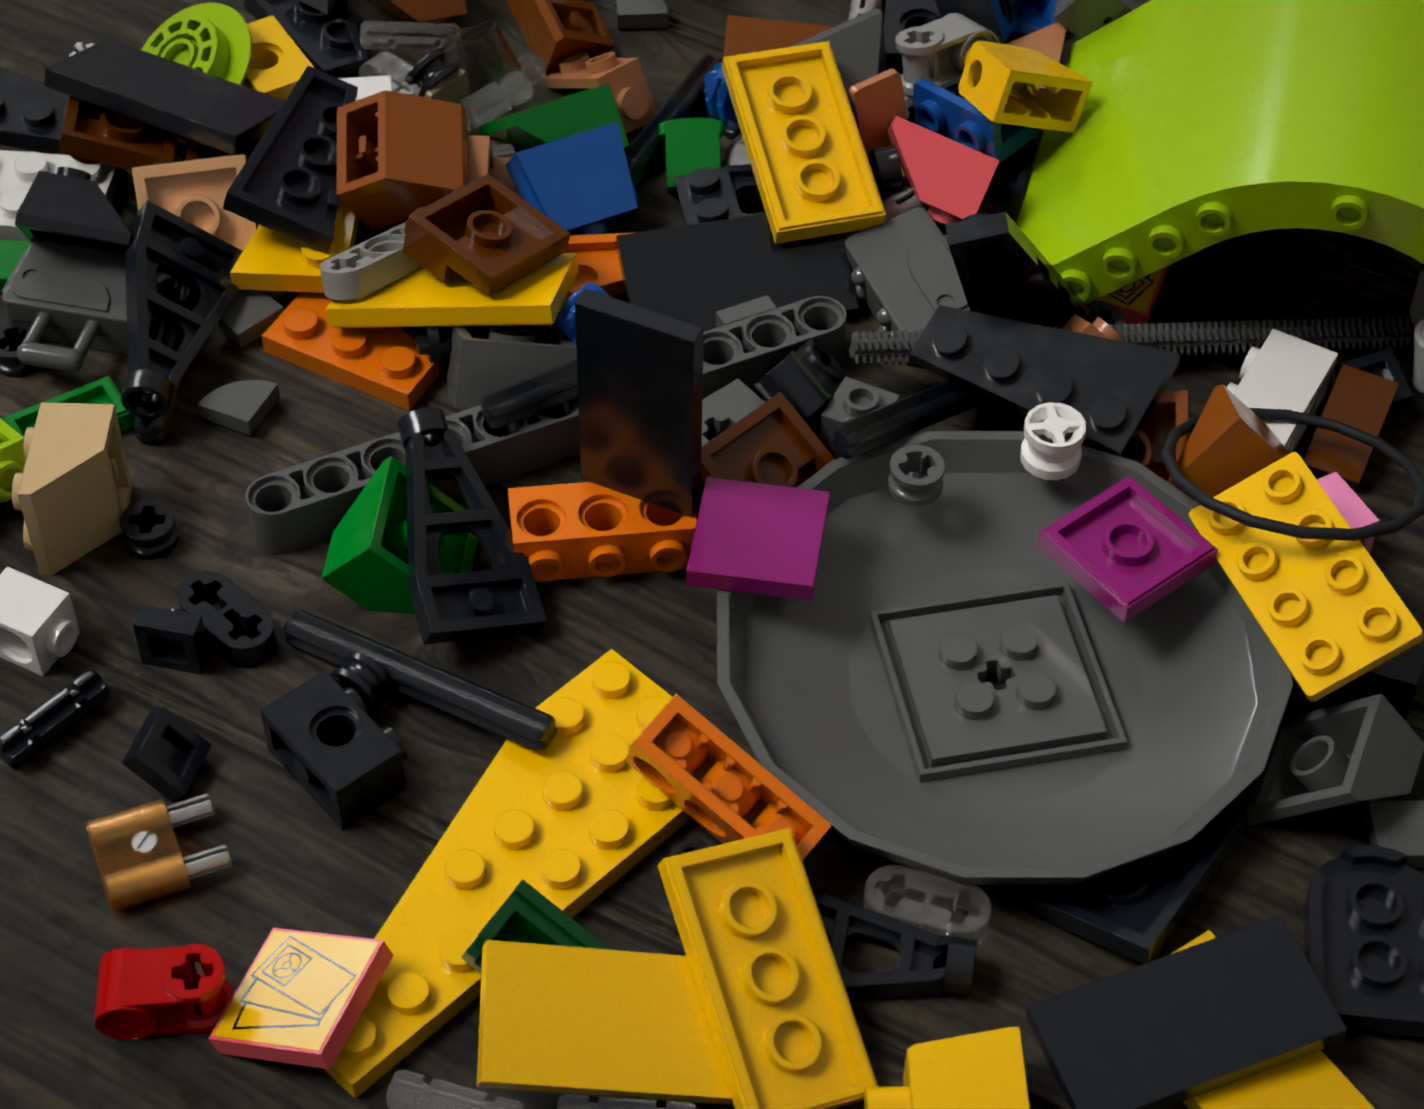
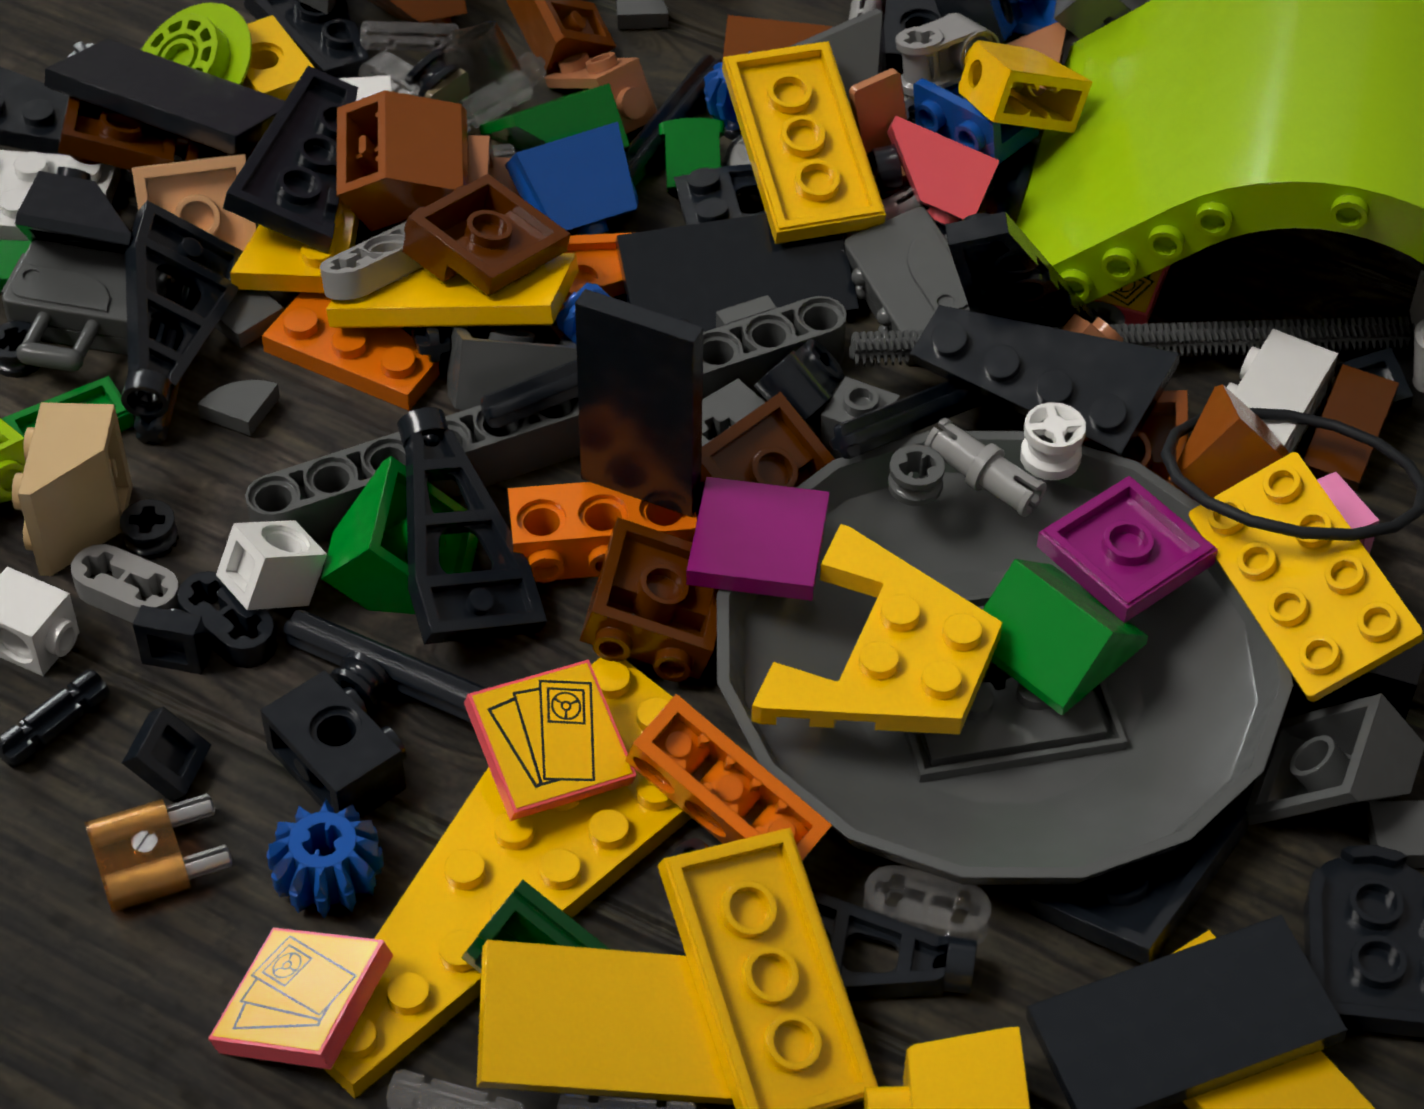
(130, 580): none -> light grey beam
(156, 989): red piece -> none
(271, 564): none -> white brick
(325, 858): none -> blue gear
(549, 739): none -> yellow tile
(647, 608): none -> reddish brown plate
(912, 662): none -> yellow wing
(986, 467): none -> light grey pin
(1057, 634): none -> green slope

